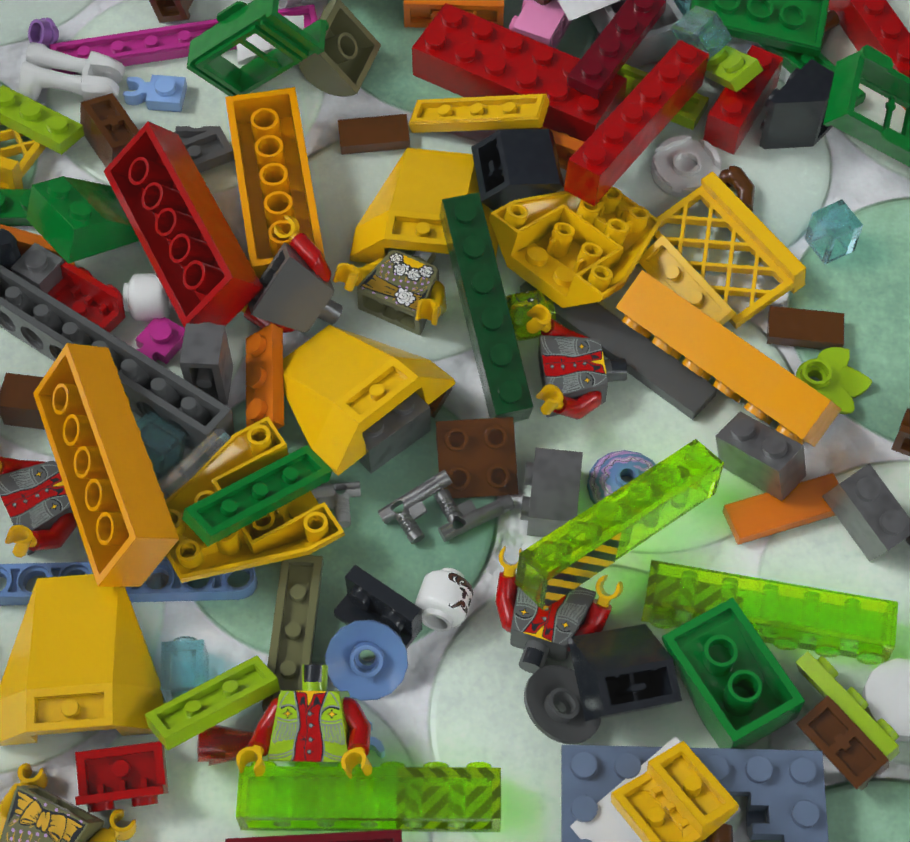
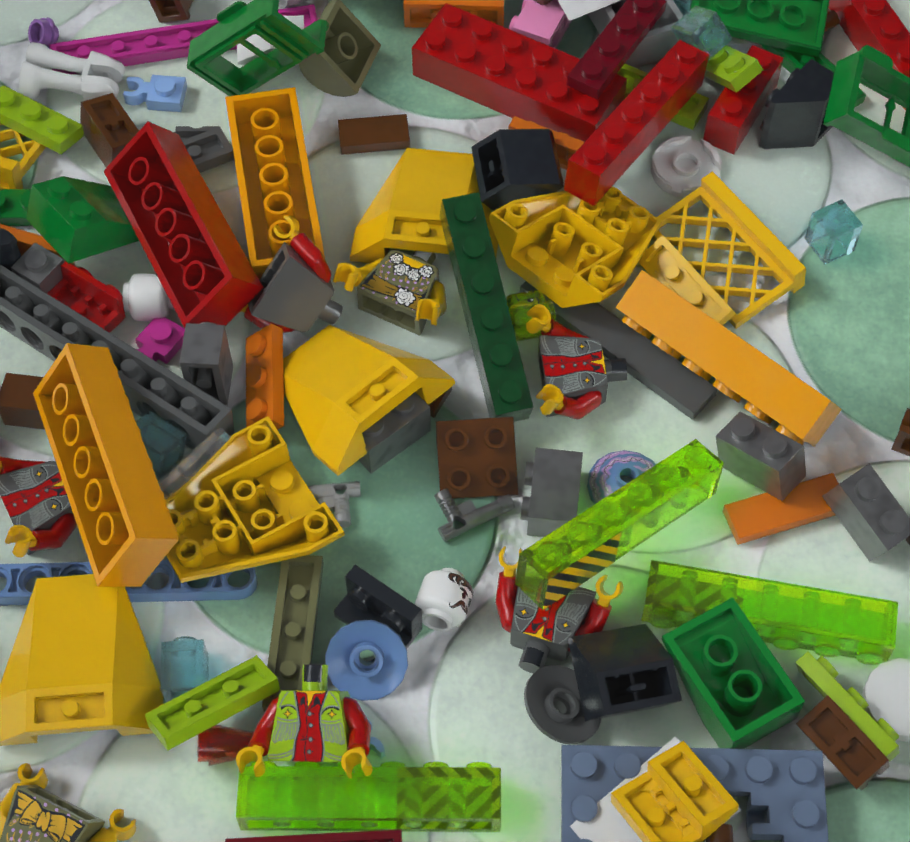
(121, 774): red bracket -> none
(256, 495): green plate -> none
(413, 506): flat silver hose -> none
(479, 113): yellow tile -> none
(742, 184): reddish brown arm -> none
(805, 328): reddish brown tile -> none
(835, 378): lime plate -> none

